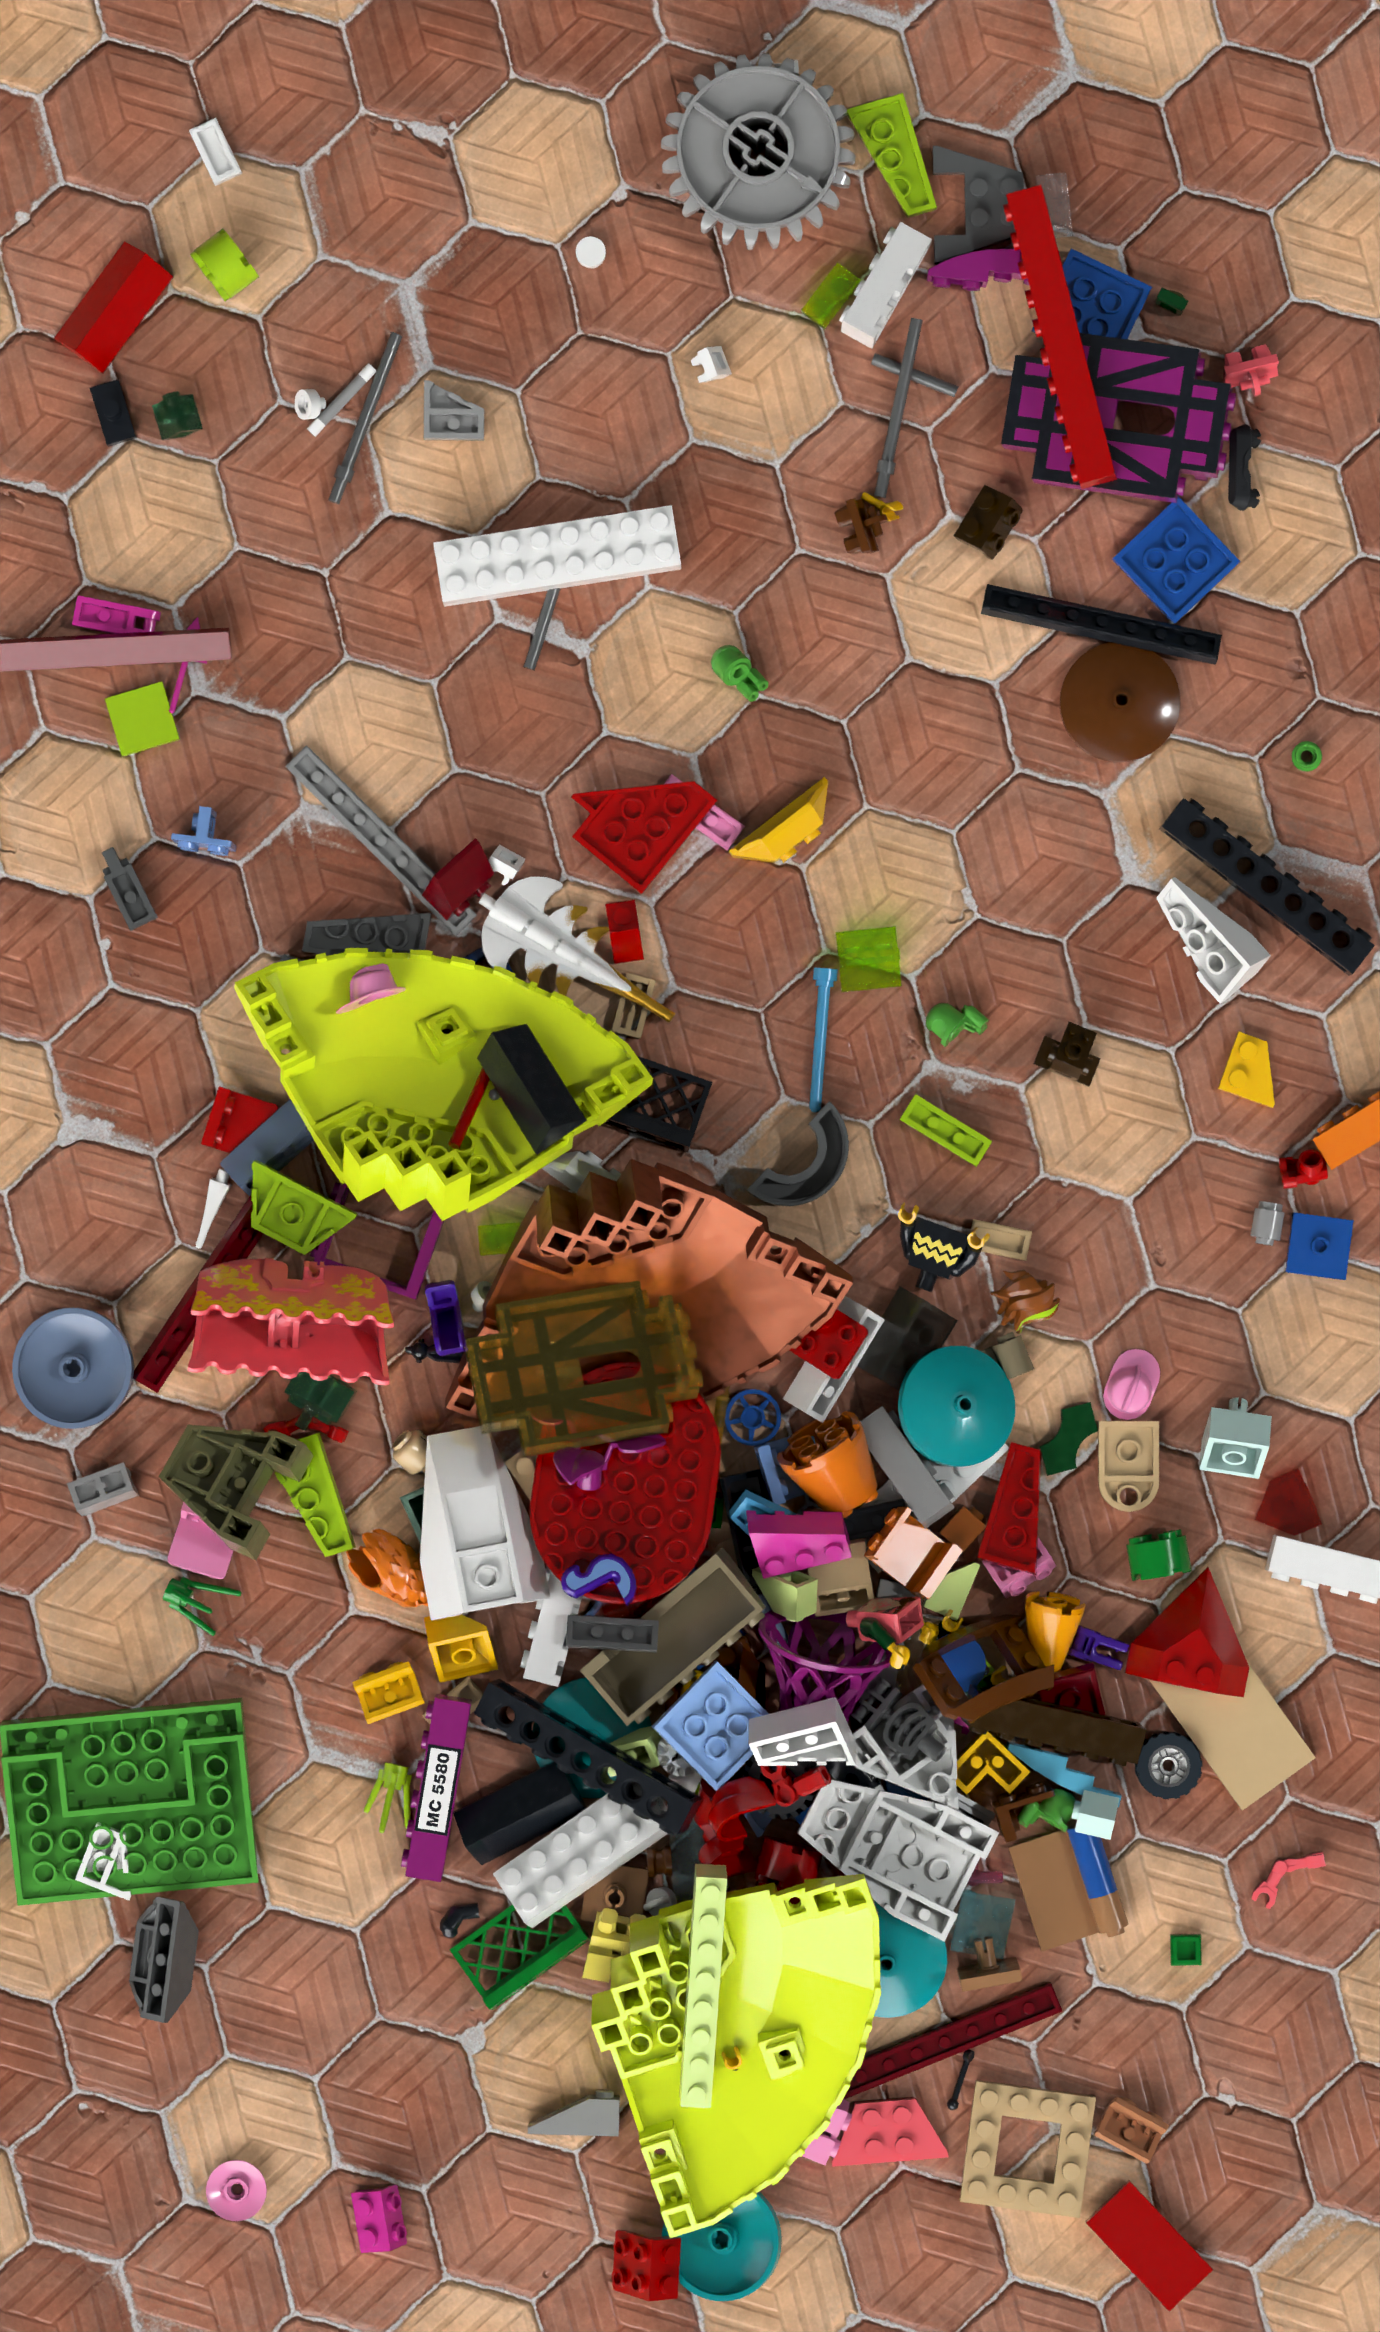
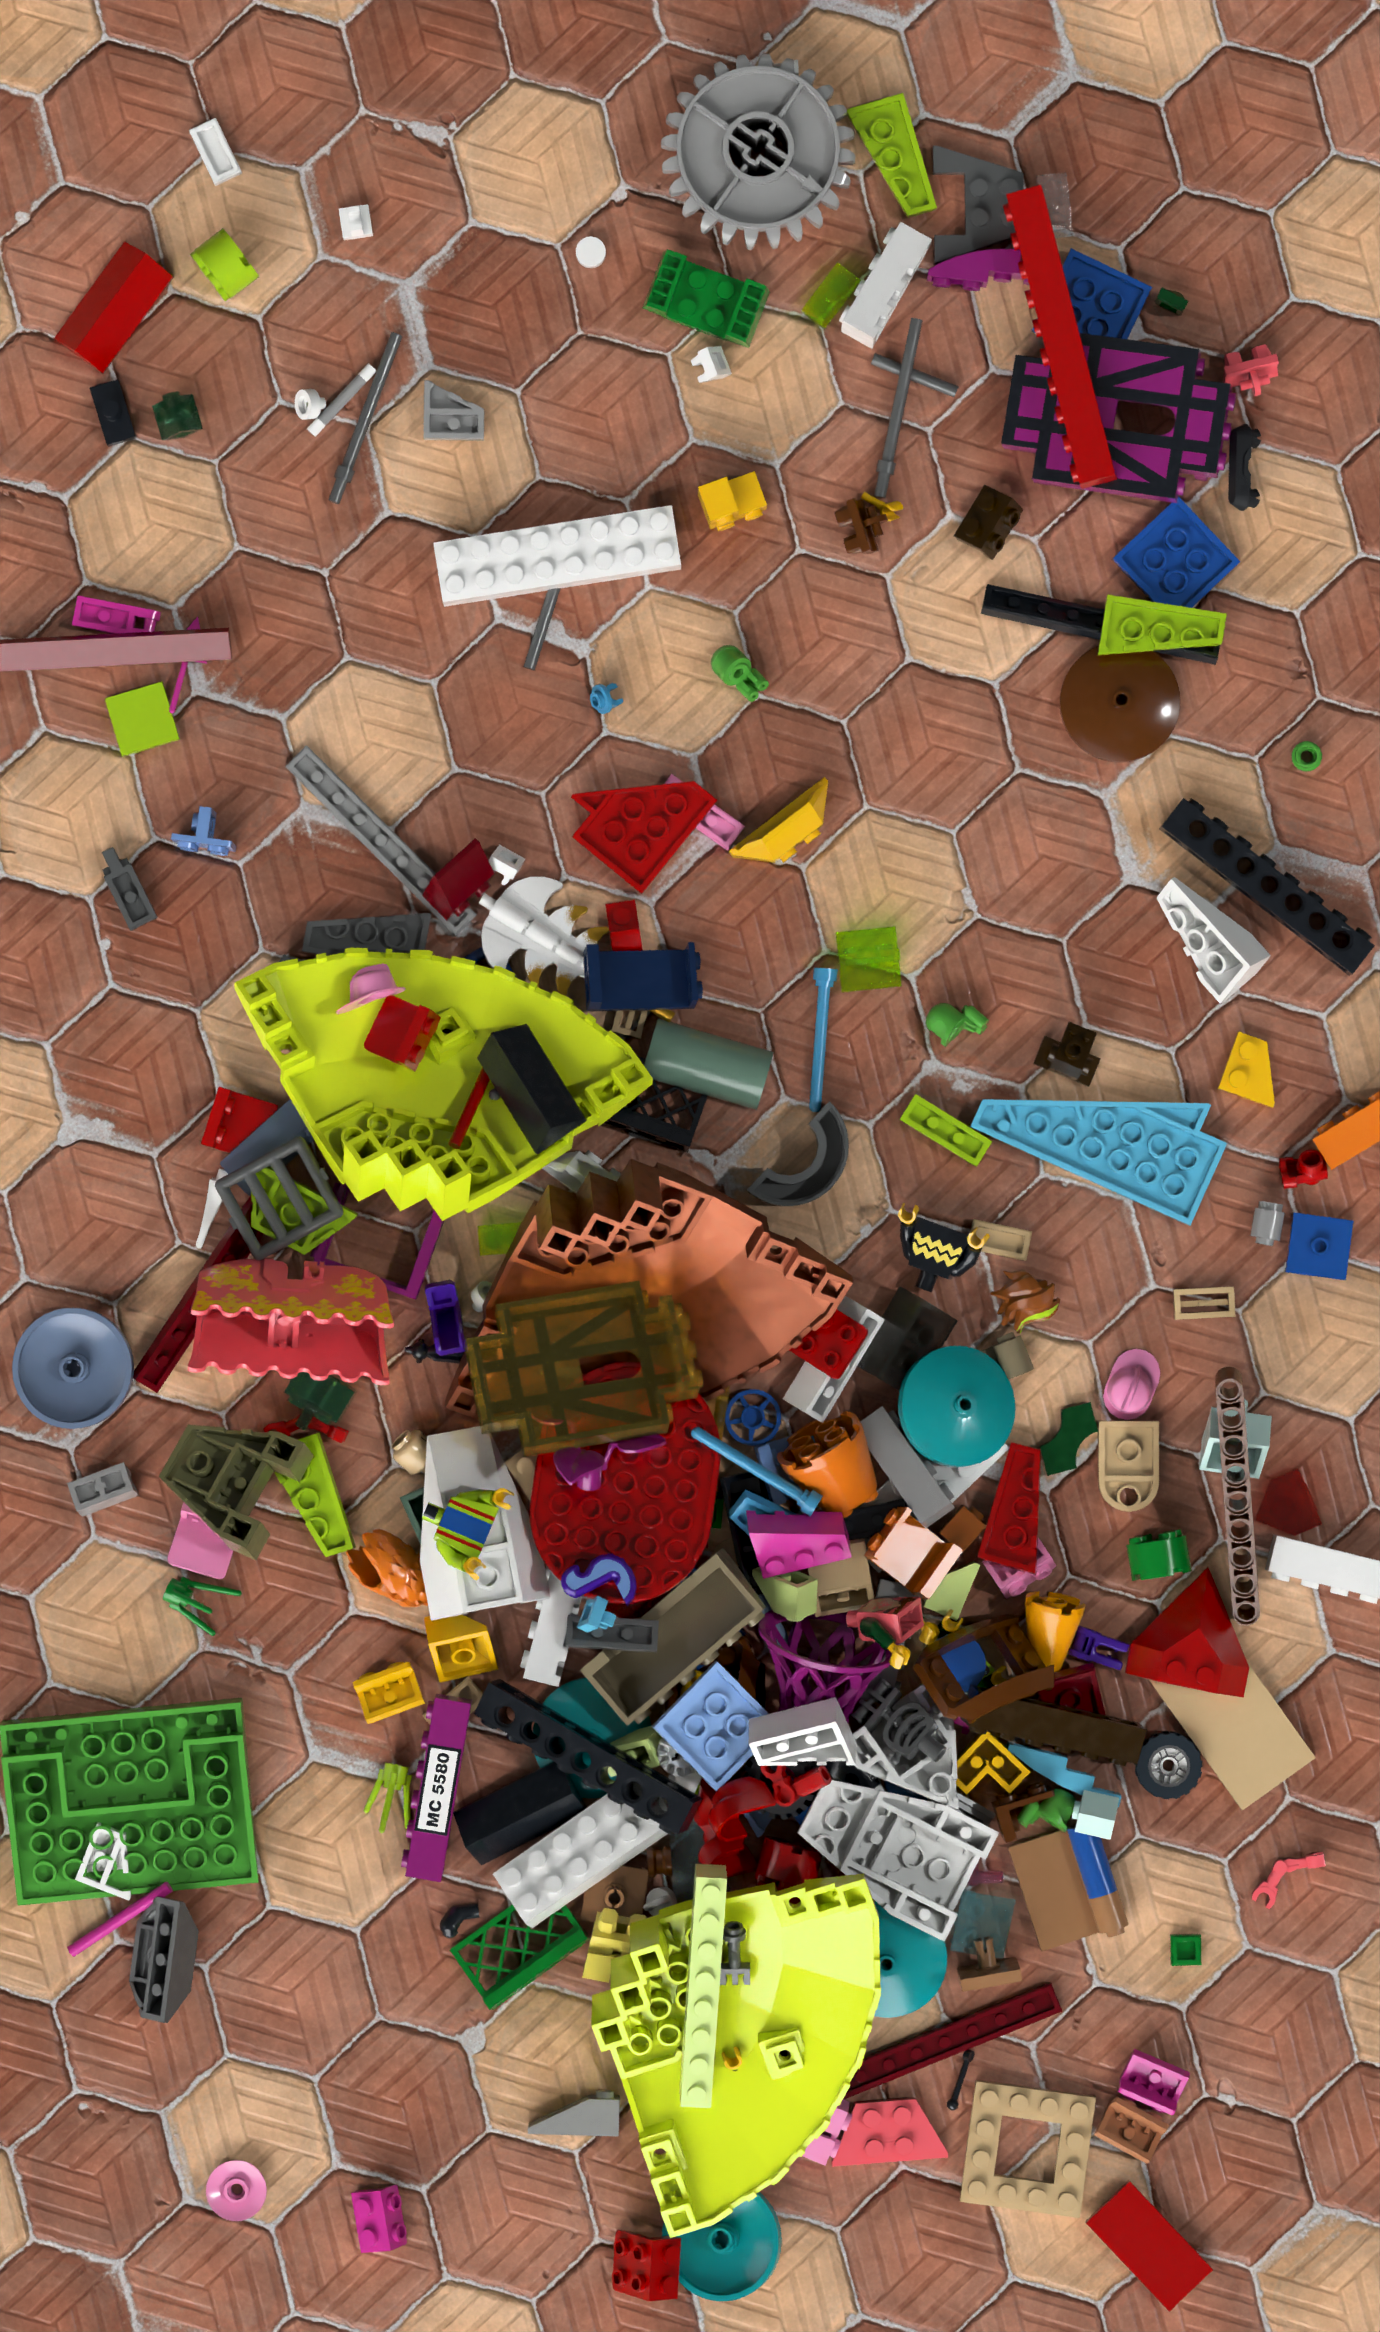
(119, 1919): none -> dark pink bar
(283, 1237): none -> dark grey bar
(355, 222): none -> white tile
(402, 1032): none -> red bracket
(465, 1526): none -> torso
(595, 1615): none -> medium azure tile
(601, 698): none -> dark azure plate
(641, 979): none -> dark blue panel
(706, 299): none -> green plate
(708, 1064): none -> sand green brick
(732, 500): none -> yellow brick
(734, 1934): none -> dark grey hinge
(805, 1499): none -> dark azure piece
(1128, 1147): none -> medium azure wing
(1152, 626): none -> lime wing
(1152, 2082): none -> dark pink bracket
(1178, 1304): none -> tan tile
(1233, 1484): none -> reddish brown beam

